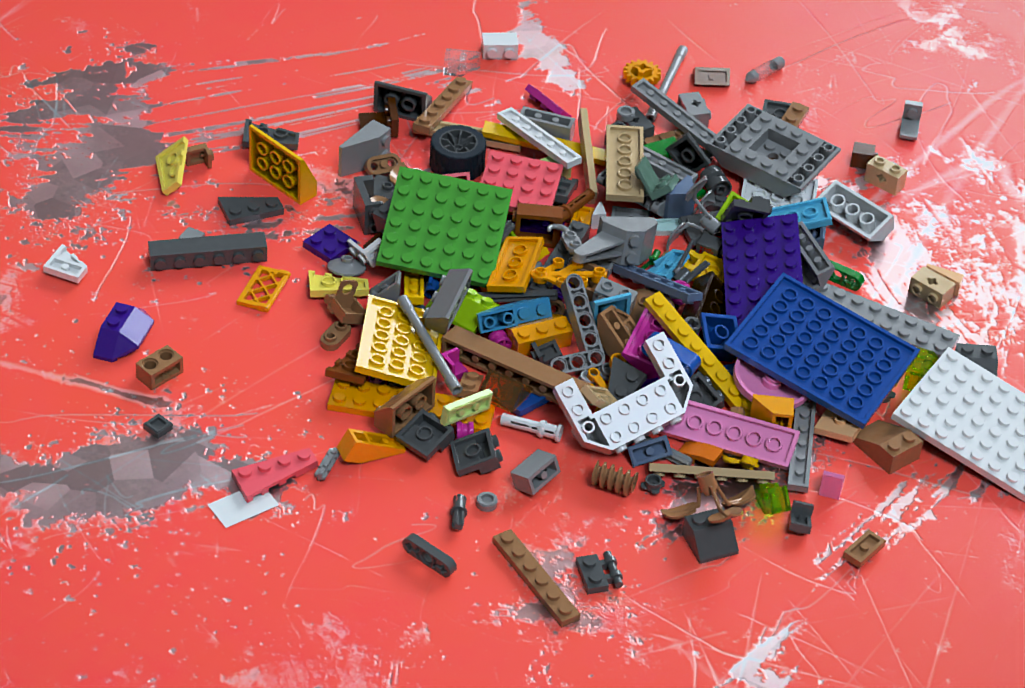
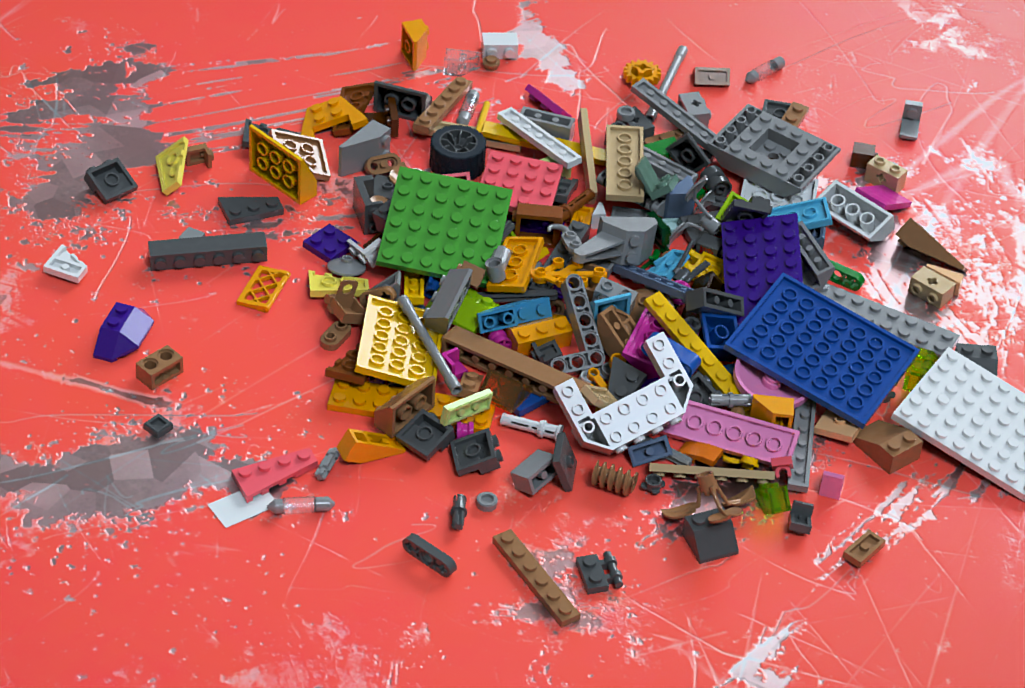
(110, 180): none -> dark grey plate
(301, 505): none -> piece
(308, 148): none -> medium nougat plate
(330, 114): none -> light orange wing
(359, 97): none -> dark orange wing
(378, 292): none -> medium nougat beam
(414, 42): none -> light orange slope
(468, 107): none -> piece
(477, 275): none -> medium nougat brick
(483, 115): none -> yellow bar
(491, 63): none -> medium nougat plate
(497, 264): none -> light grey piece
(564, 462): none -> dark grey plate
(662, 233): none -> dark green plate
(714, 301): none -> dark grey brick
(730, 400): none -> light grey pin
(782, 464): none -> coral tile
(884, 197): none -> dark pink tile
(920, 240): none -> medium nougat wedge

